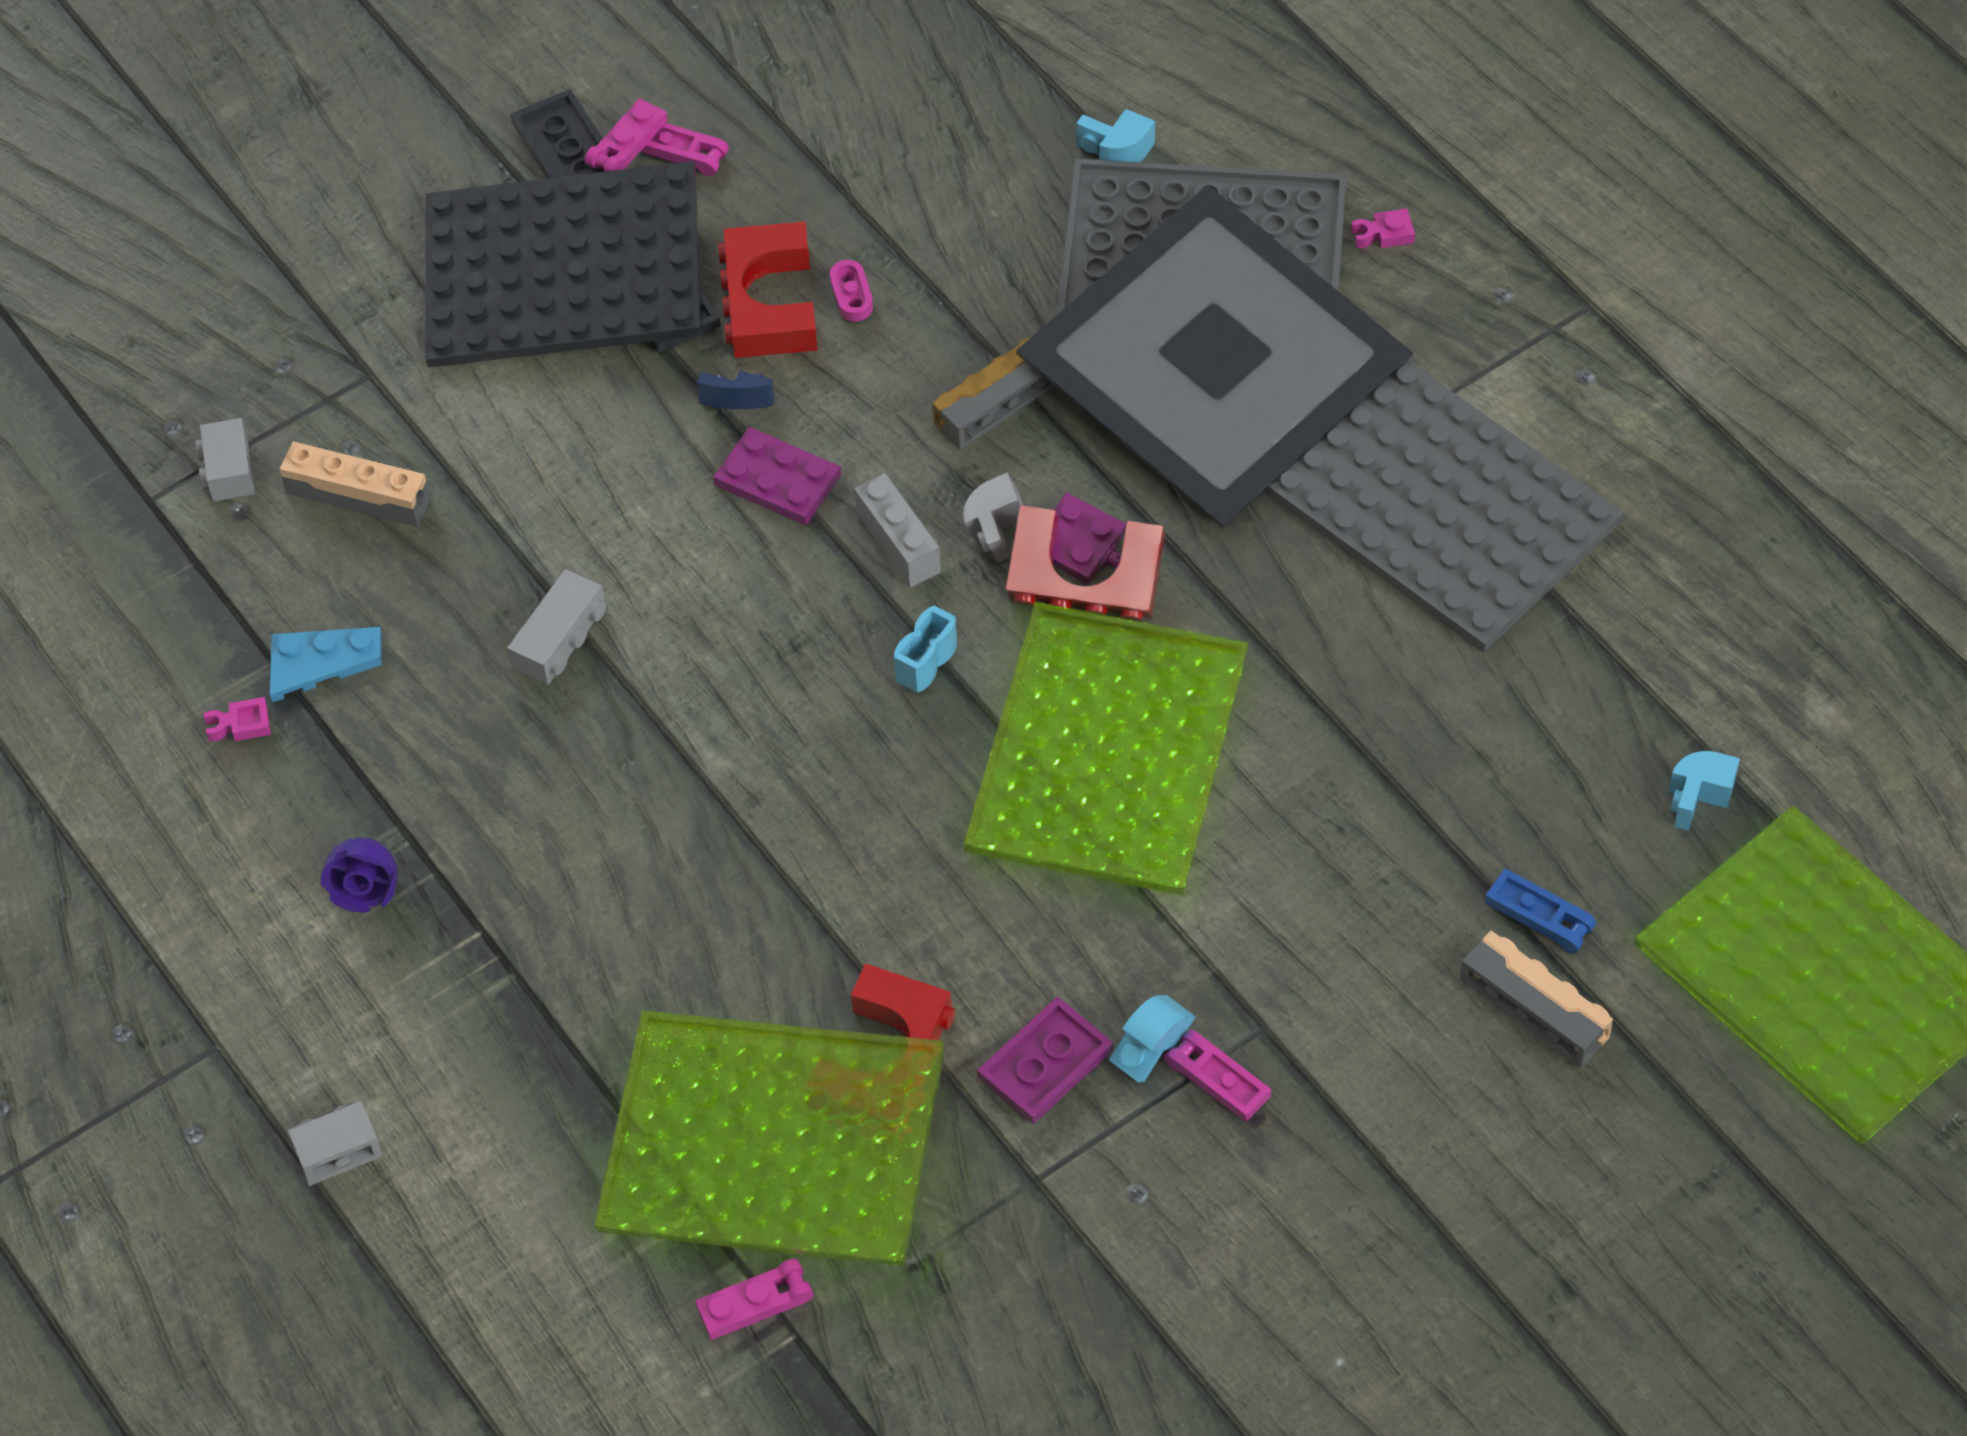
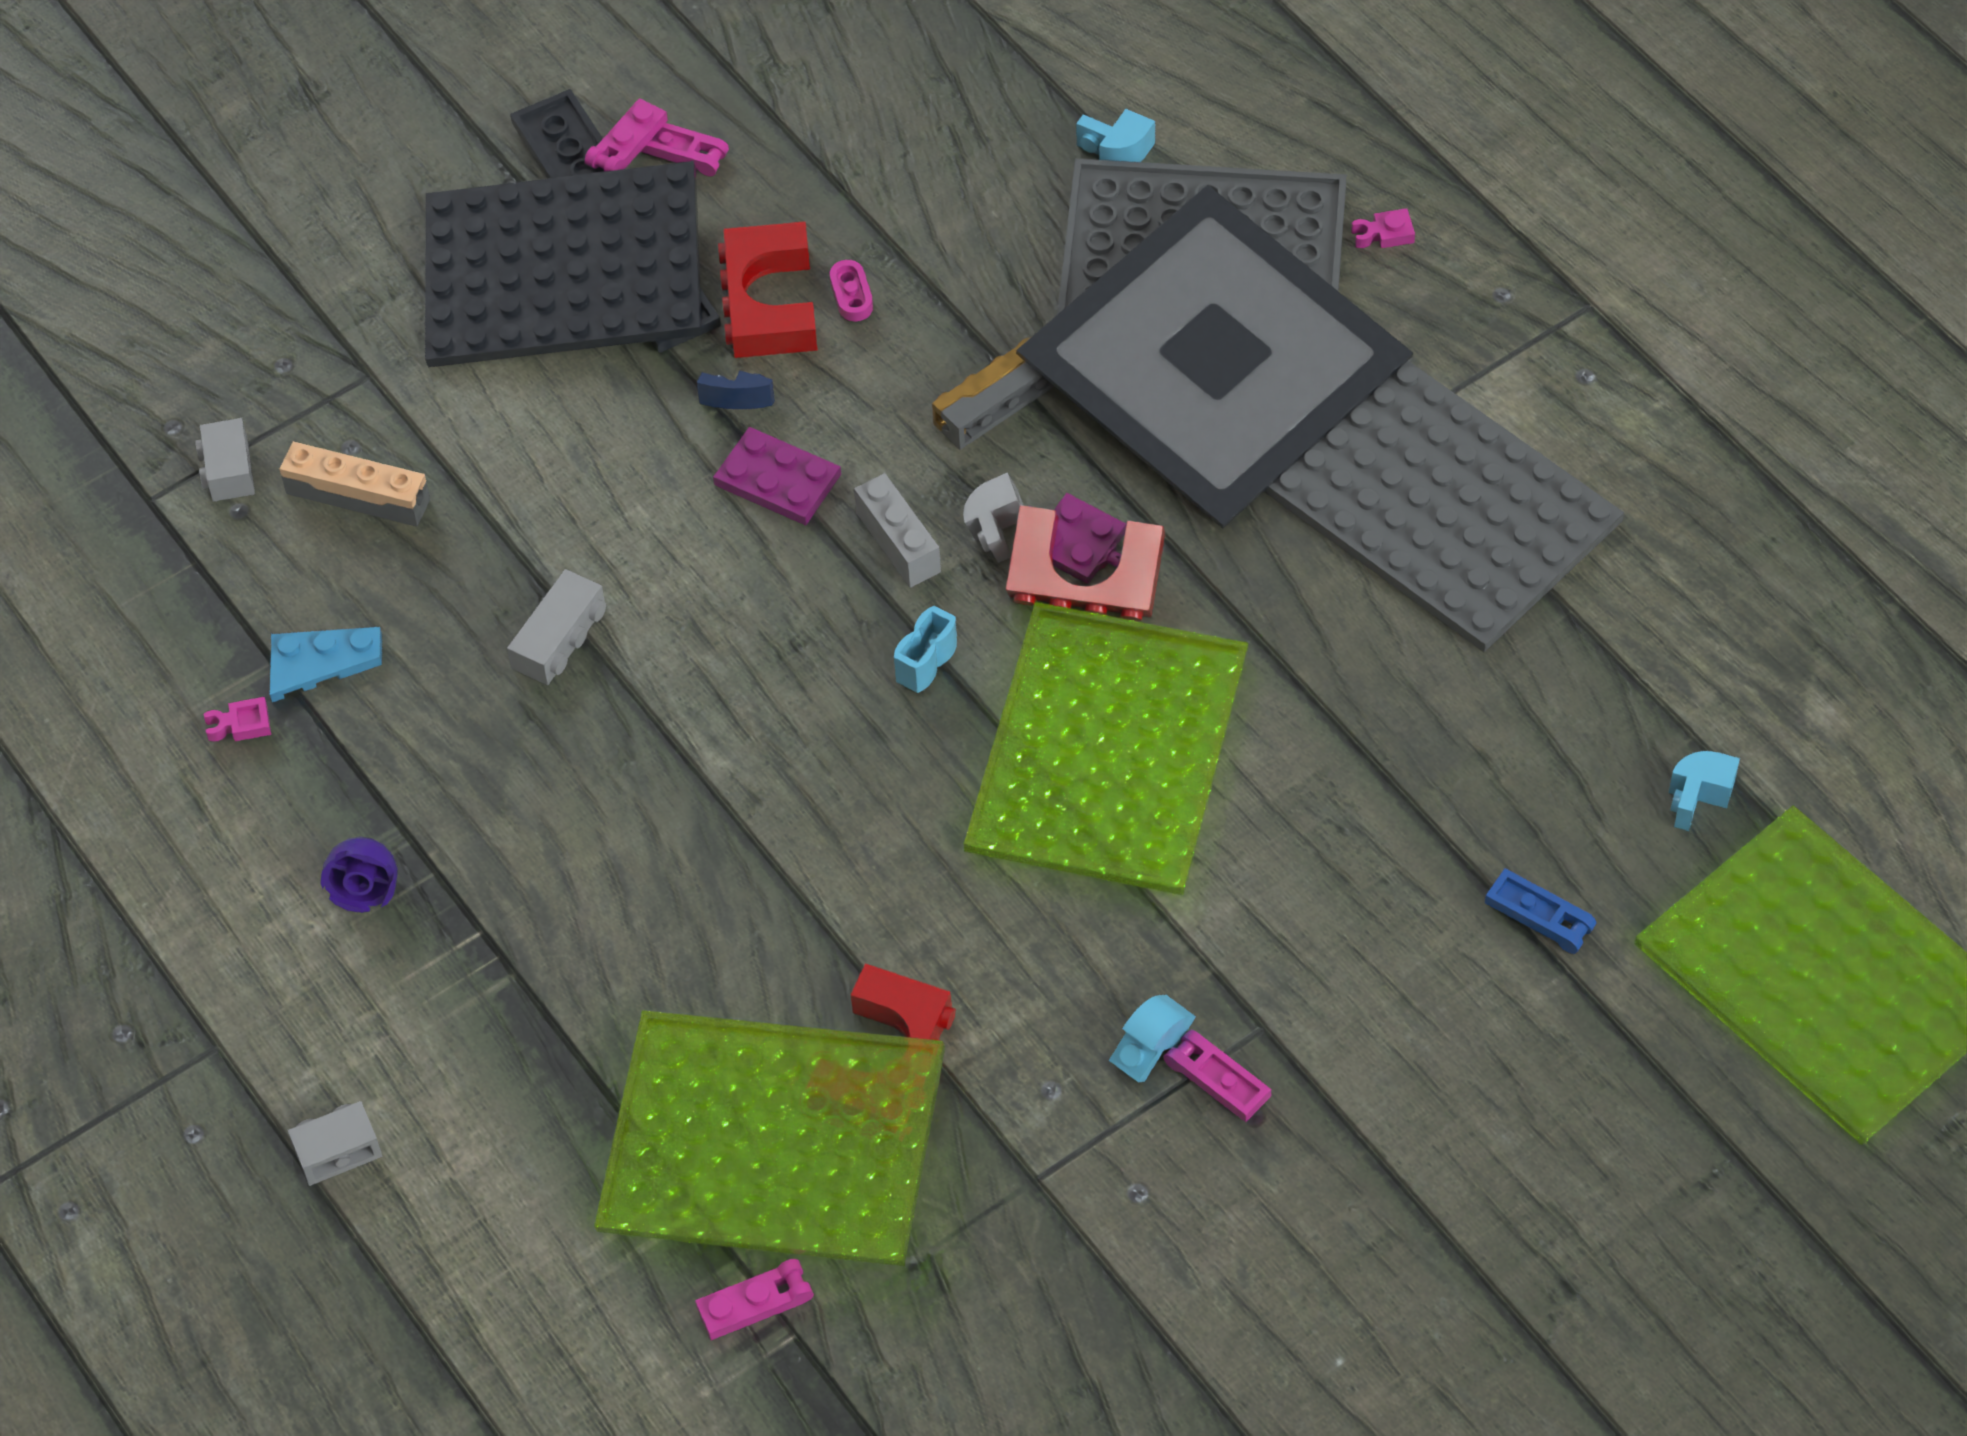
(1045, 1060): magenta plate -> none
(1536, 998): dark grey piece -> none

